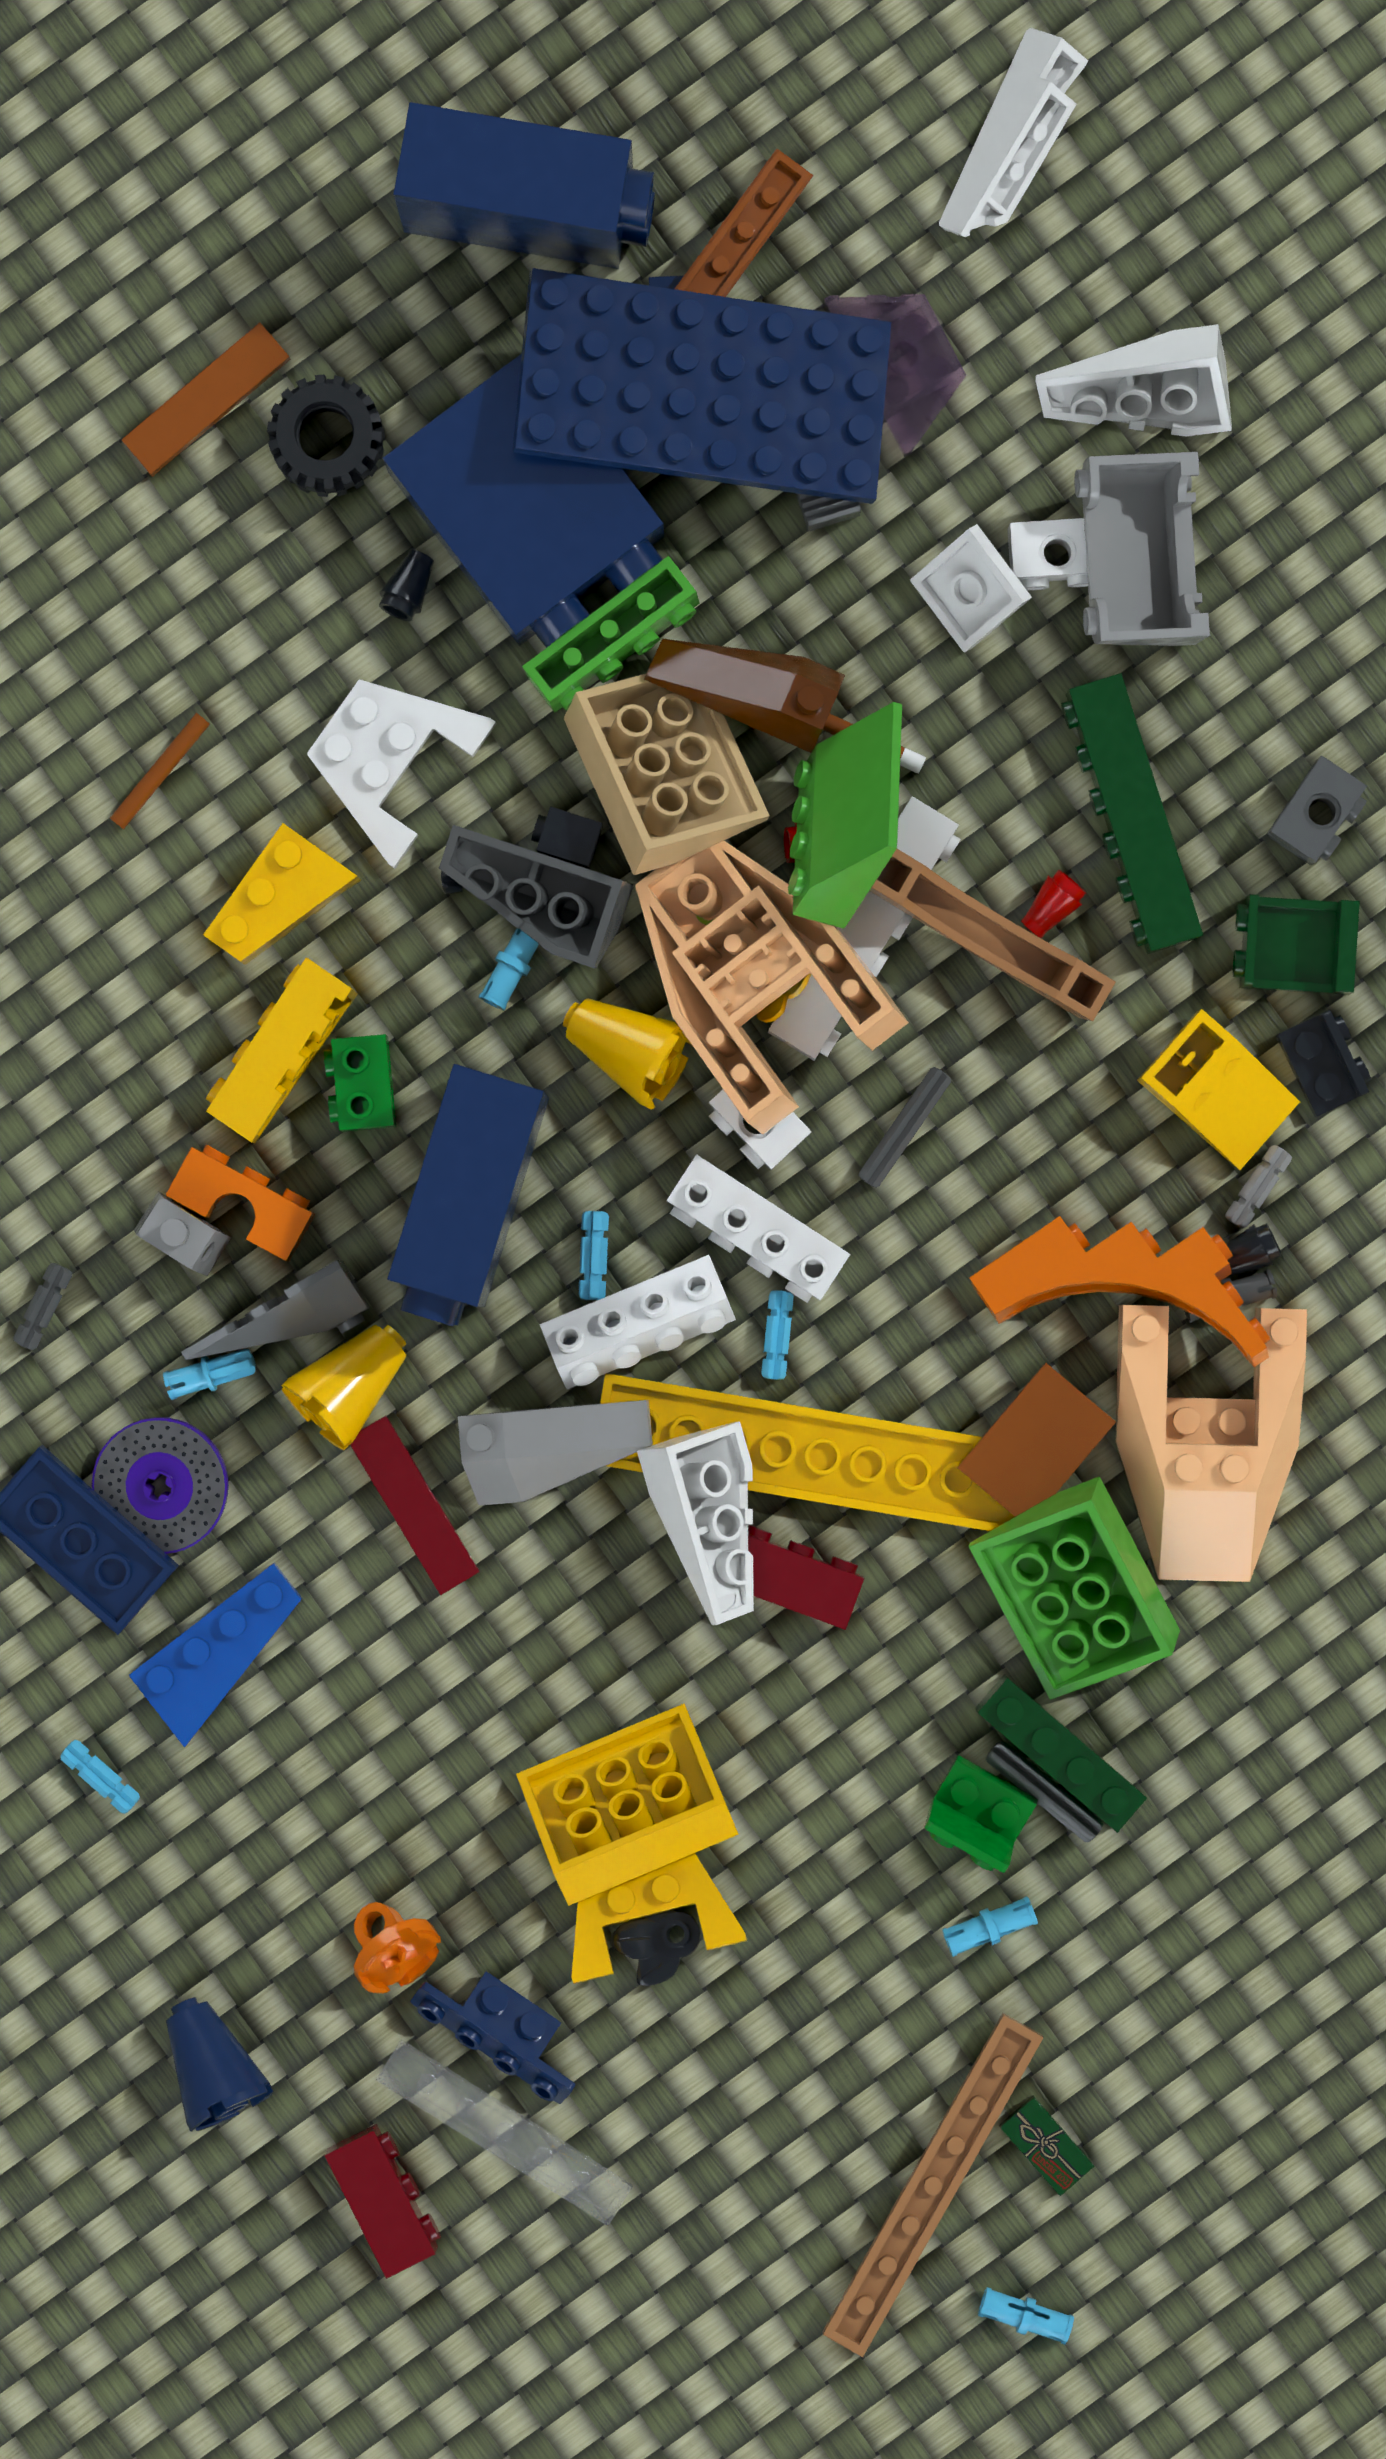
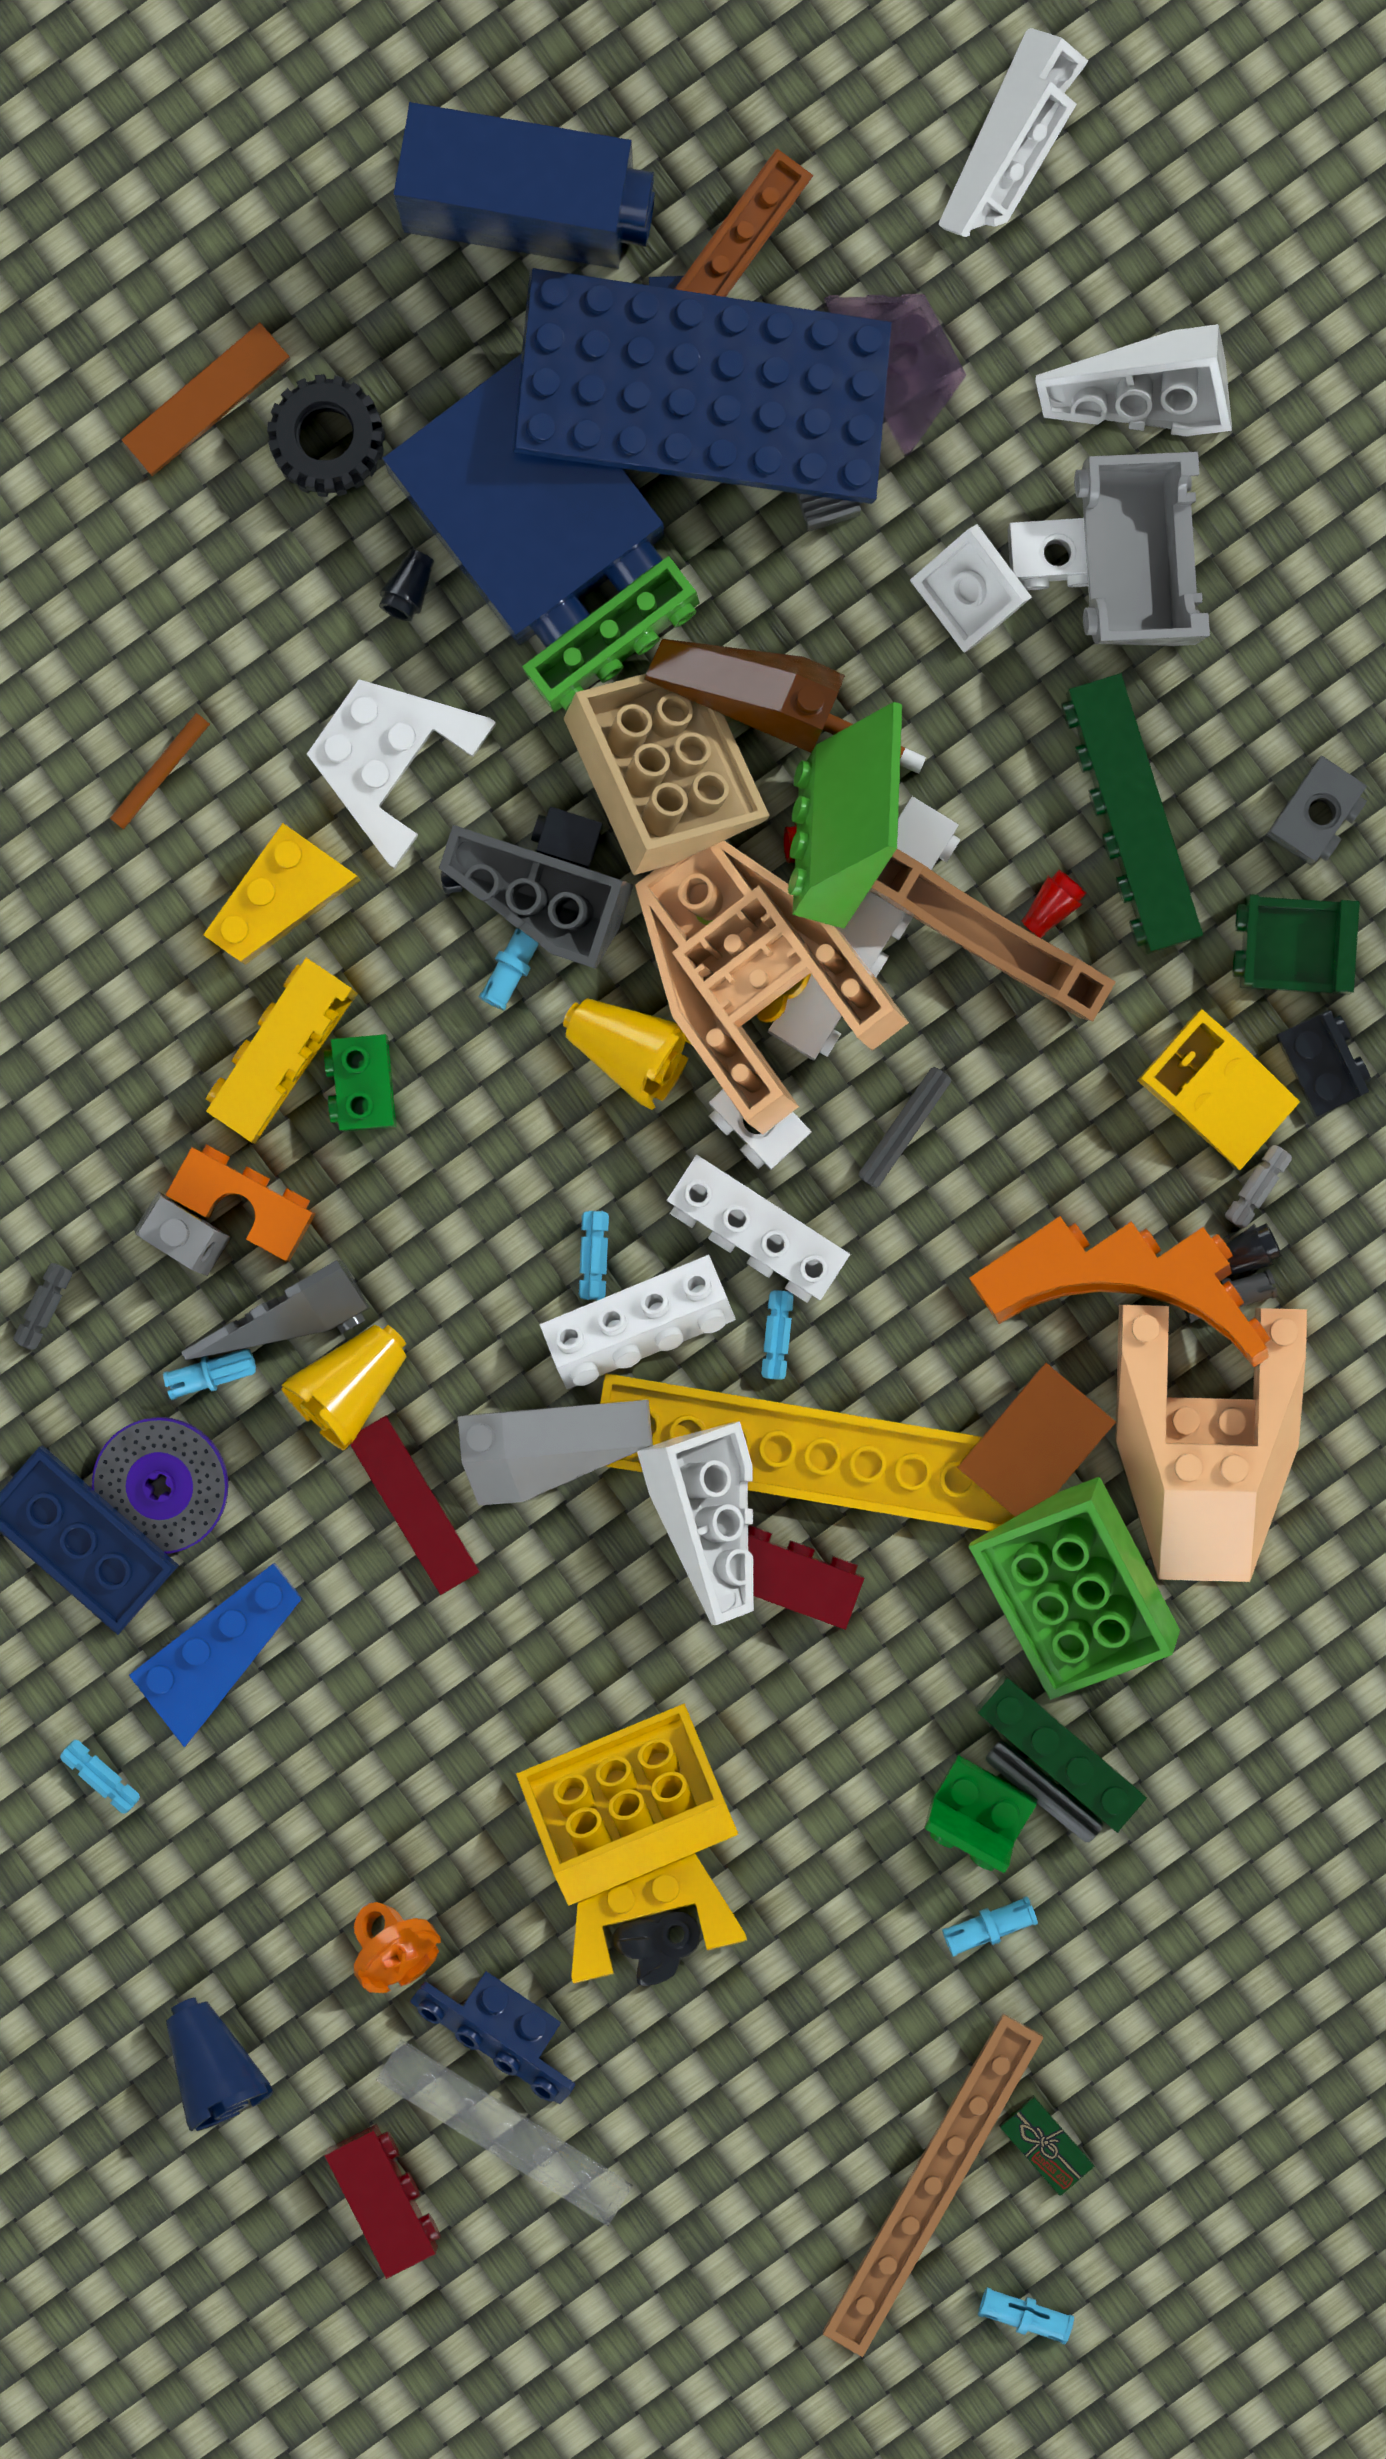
(466, 1193): dark blue brick -> none

